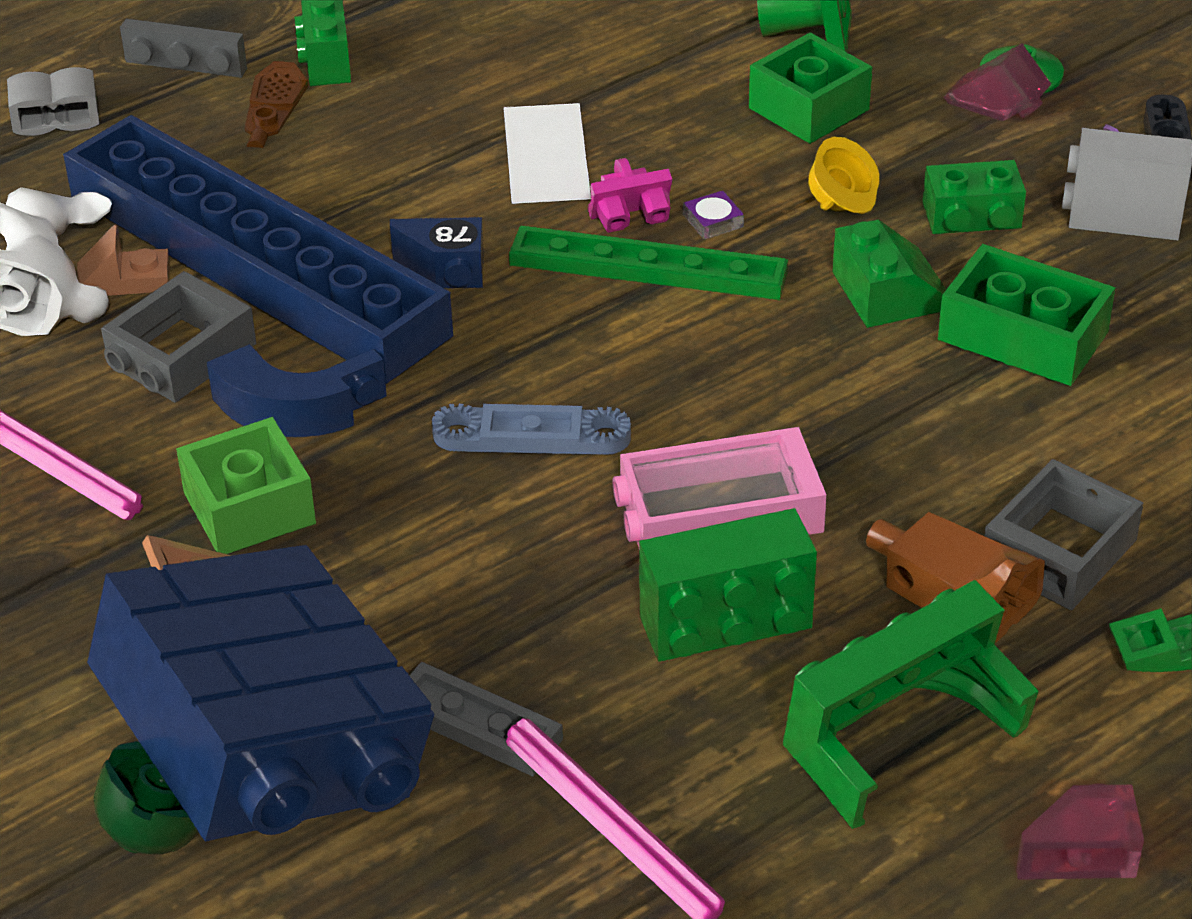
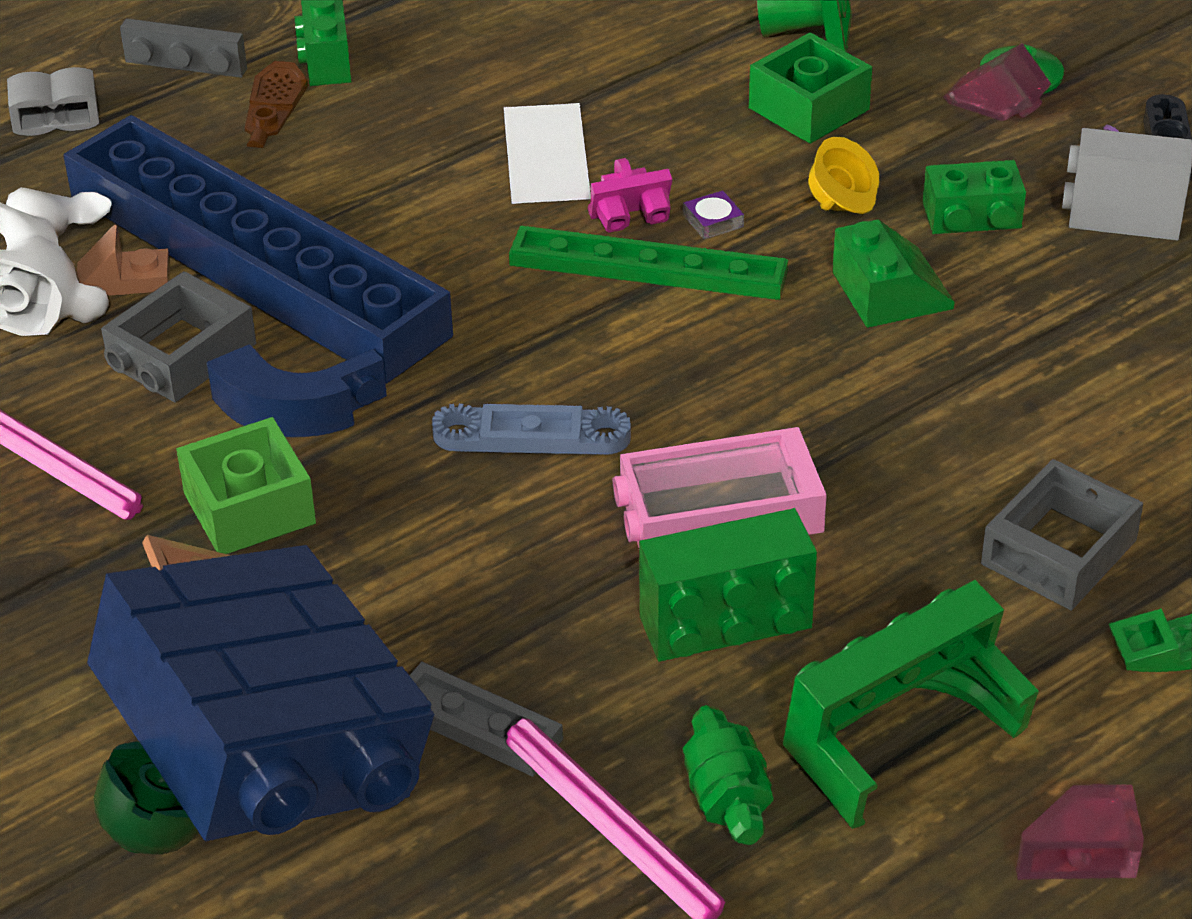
(441, 249): dark blue slope -> none
(728, 774): none -> green piece
(947, 556): dark orange piece -> none
(1026, 314): green brick -> none

